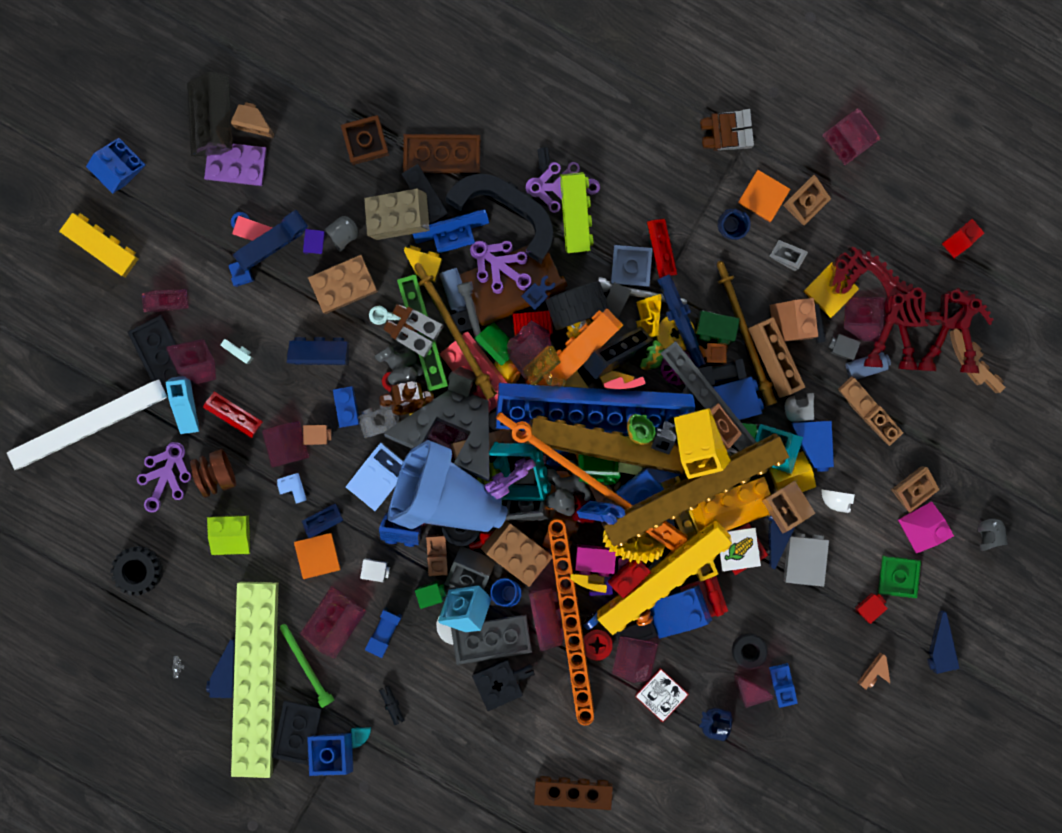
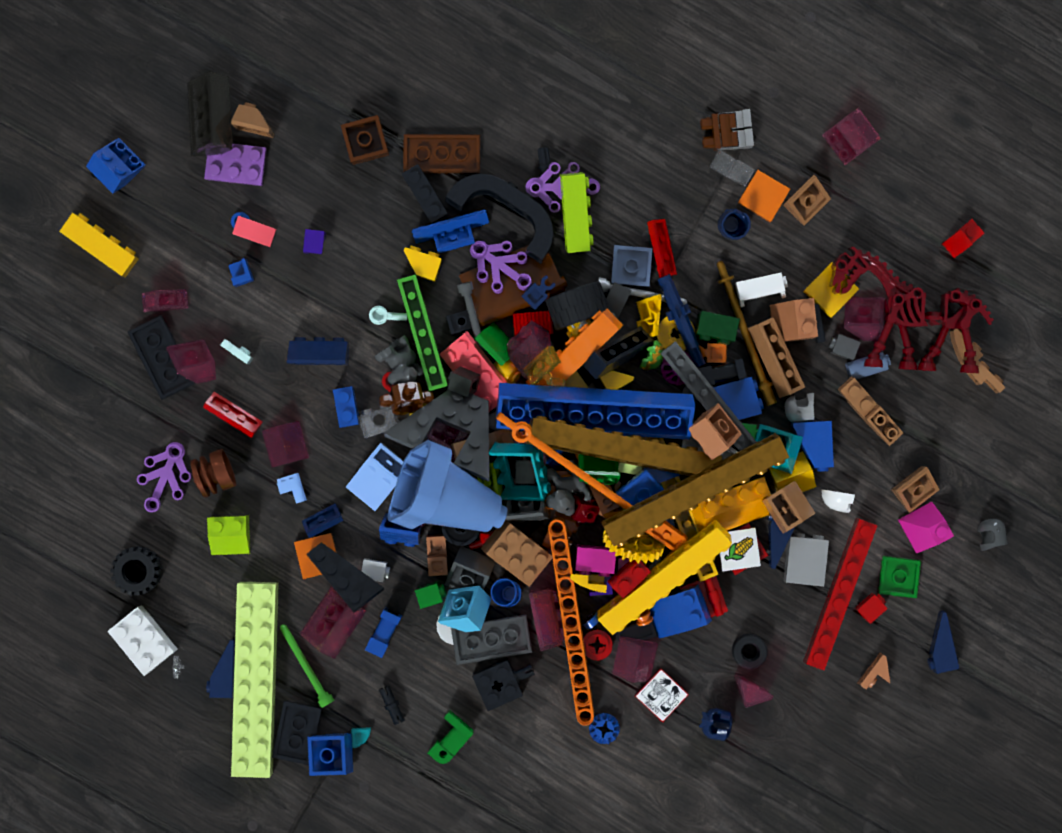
(86, 425): white beam -> none
(142, 640): none -> white brick
(182, 404): medium azure slope -> none
(271, 241): dark blue beam -> none
(316, 434): nougat brick -> none
(342, 232): dark grey helmet -> none
(343, 284): medium nougat brick -> none
(347, 580): none -> black wing
(397, 214): dark tan brick -> none
(409, 325): light grey hips -> none
(450, 280): sand blue brick -> none
(453, 739): none -> green piece
(481, 378): pearl gold bar -> none
(500, 484): medium lavender plant -> none
(563, 799): reddish brown brick -> none
(599, 721): none -> blue gear
(601, 512): blue hinge -> none
(619, 383): coral slope -> none
(640, 429): bright green hair -> none
(665, 438): black brick -> none
(700, 444): yellow slope -> none
(732, 168): none -> clear slope
(760, 287): none -> white brick
(783, 685): blue slope -> none
(788, 255): light grey slope -> none
(840, 594): none -> red brick

